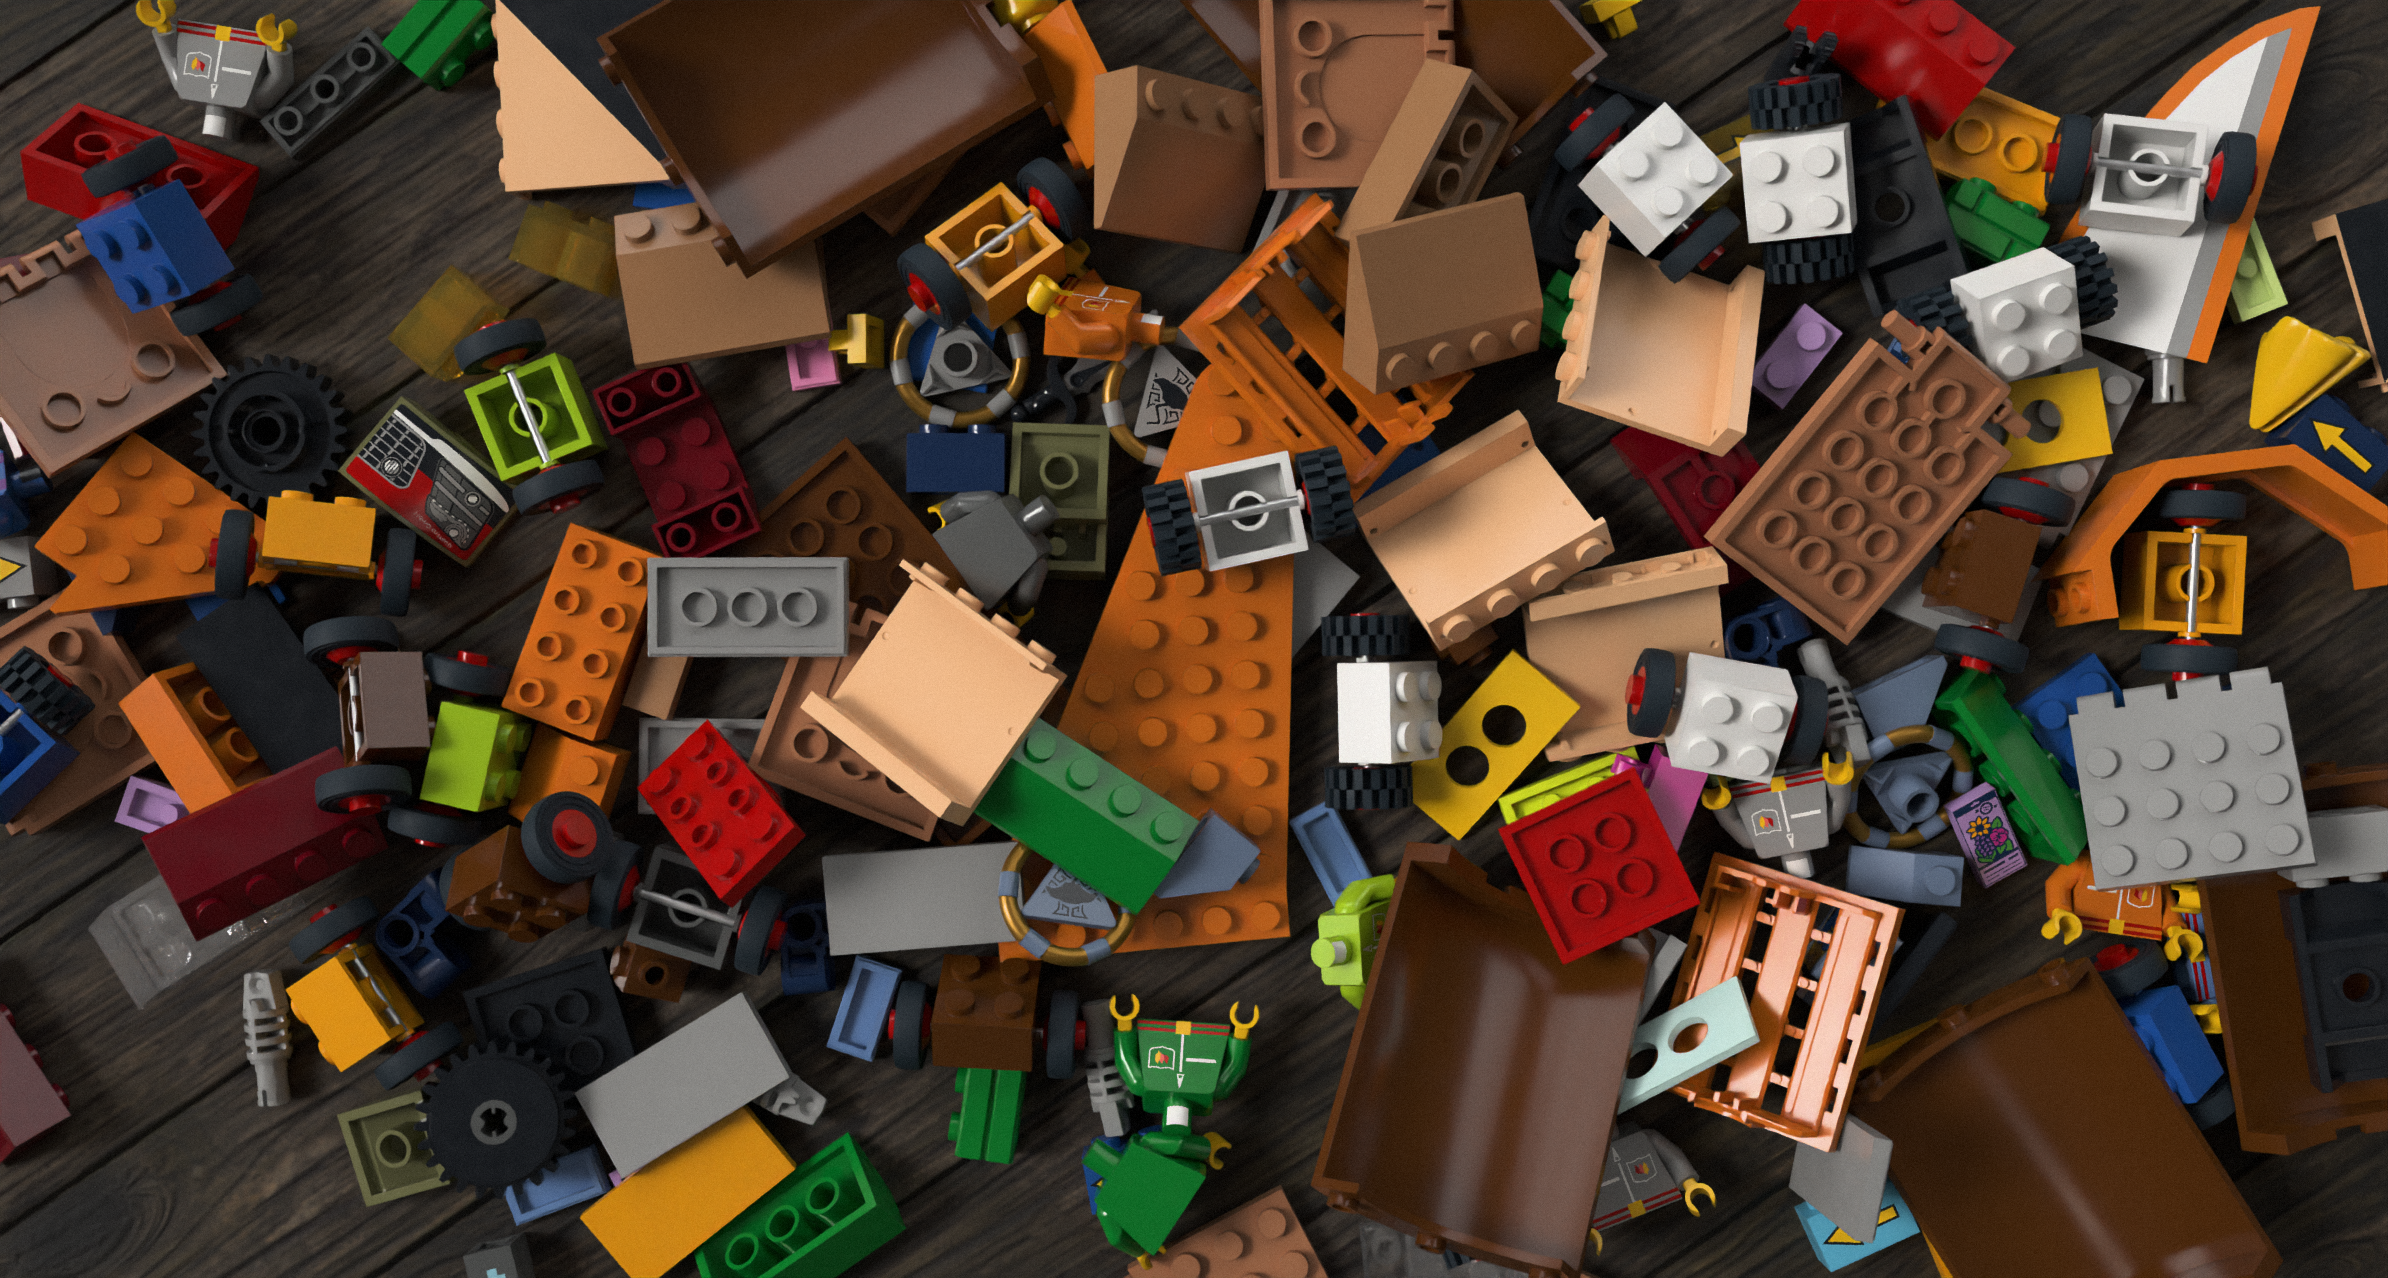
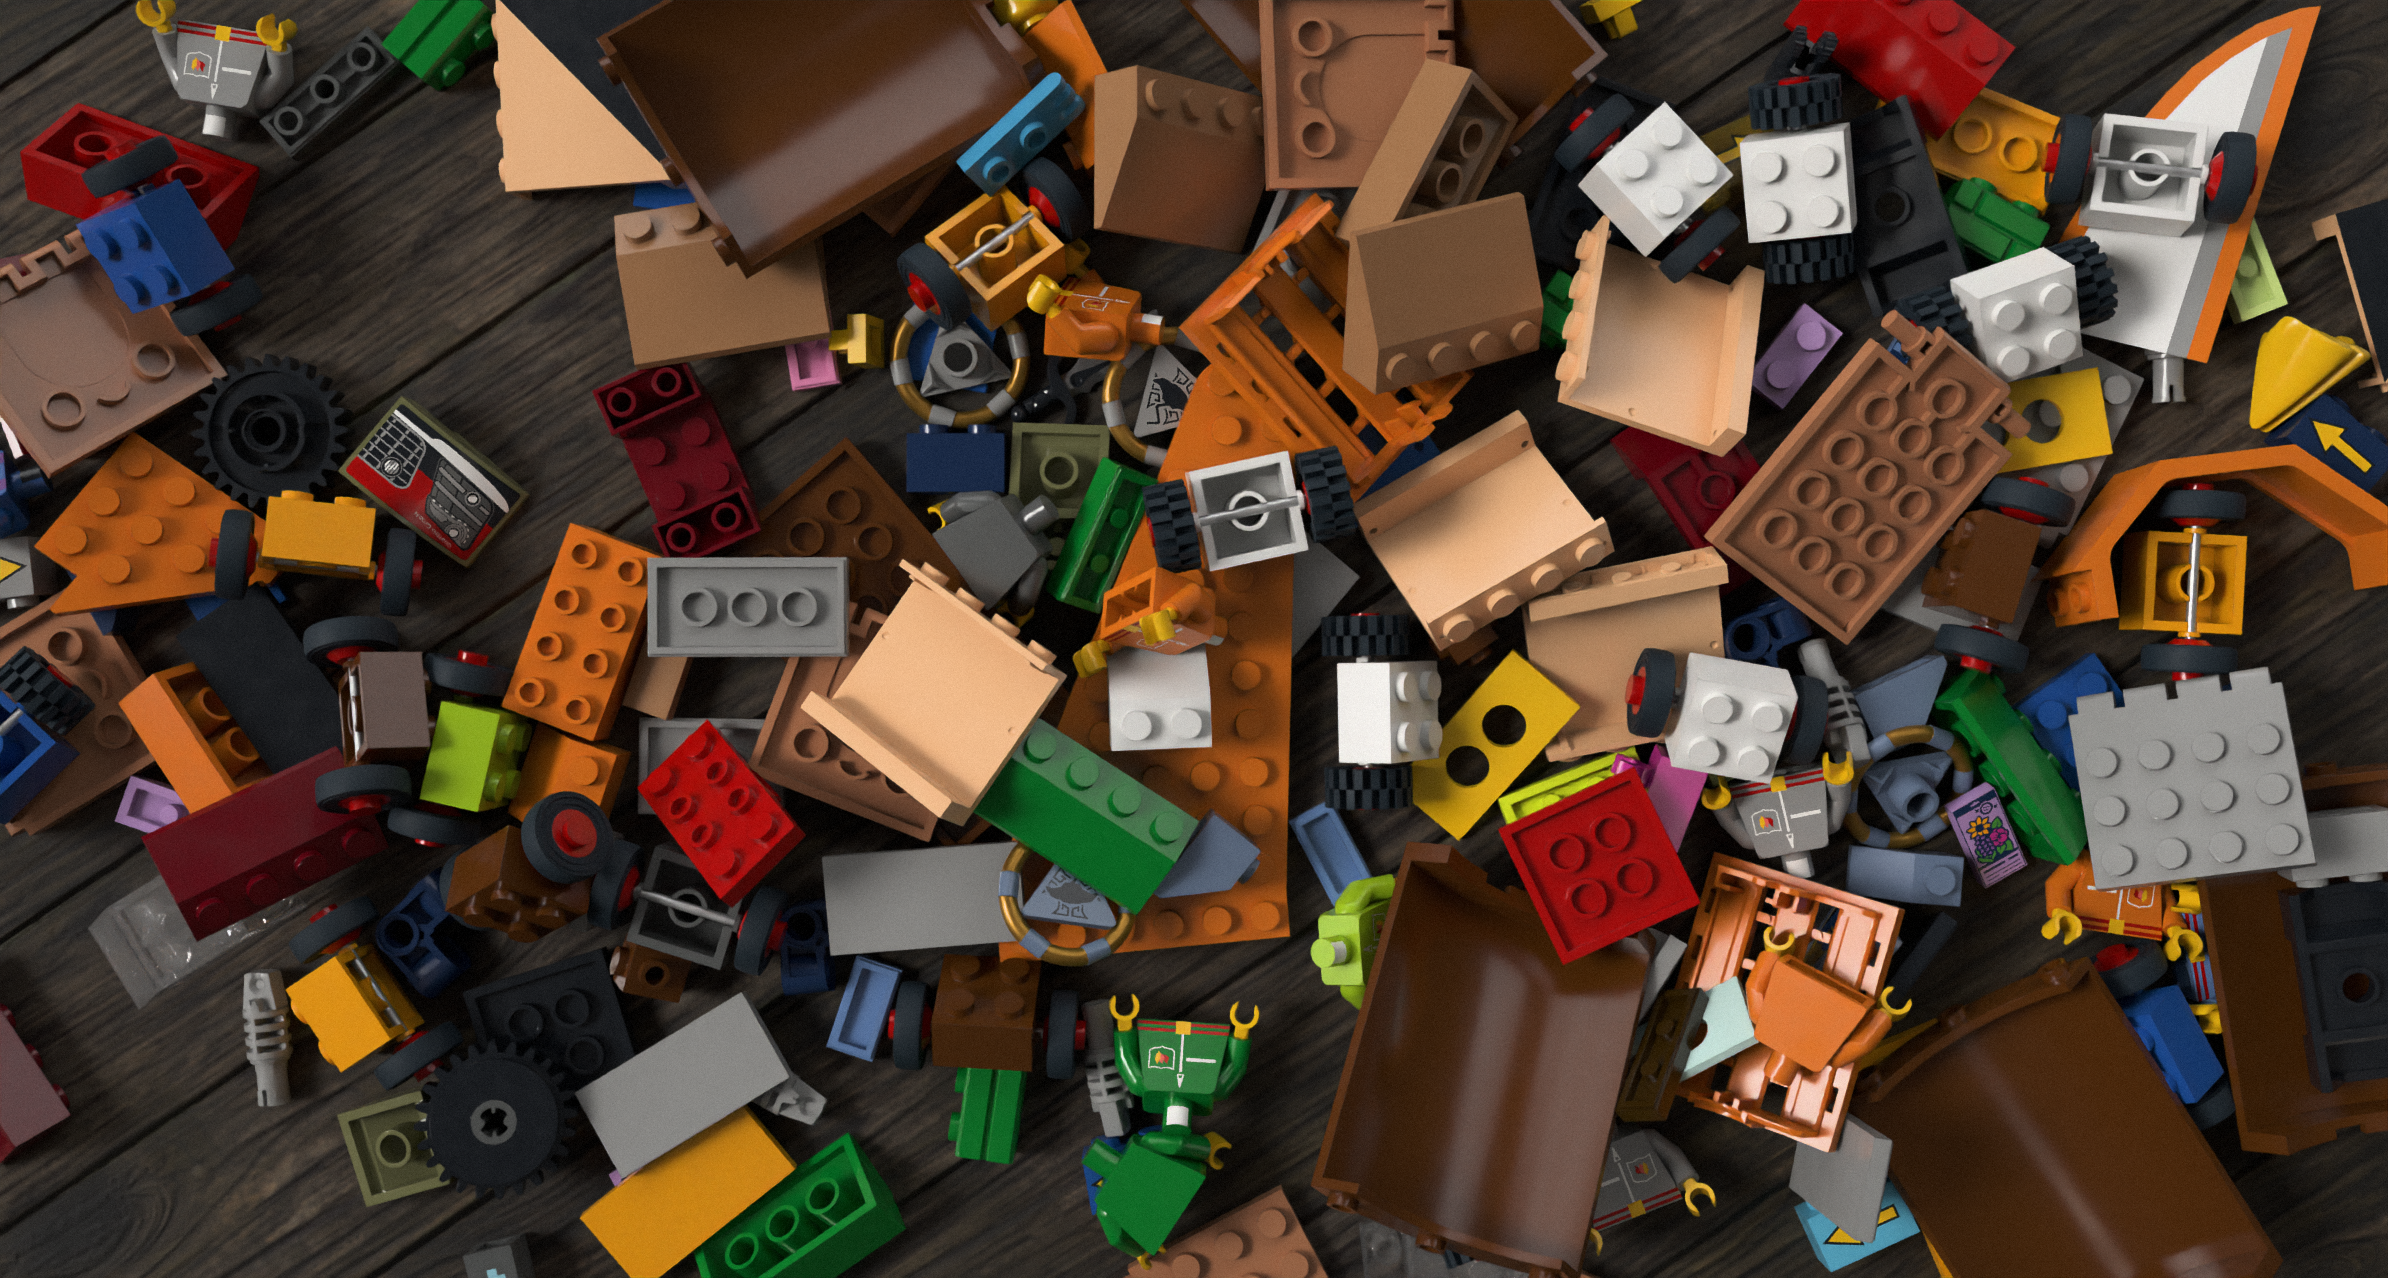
(443, 318): clear yellow brick -> none
(532, 417): brick -> none
(566, 248): clear yellow brick -> none
(575, 1180): medium blue tile -> none
(1021, 133): none -> dark azure hinge
(1100, 536): none -> green slope
(1153, 614): none -> orange torso
(1158, 699): none -> white slope
(1662, 1055): none -> dark brown tile
(1810, 1014): none -> orange torso

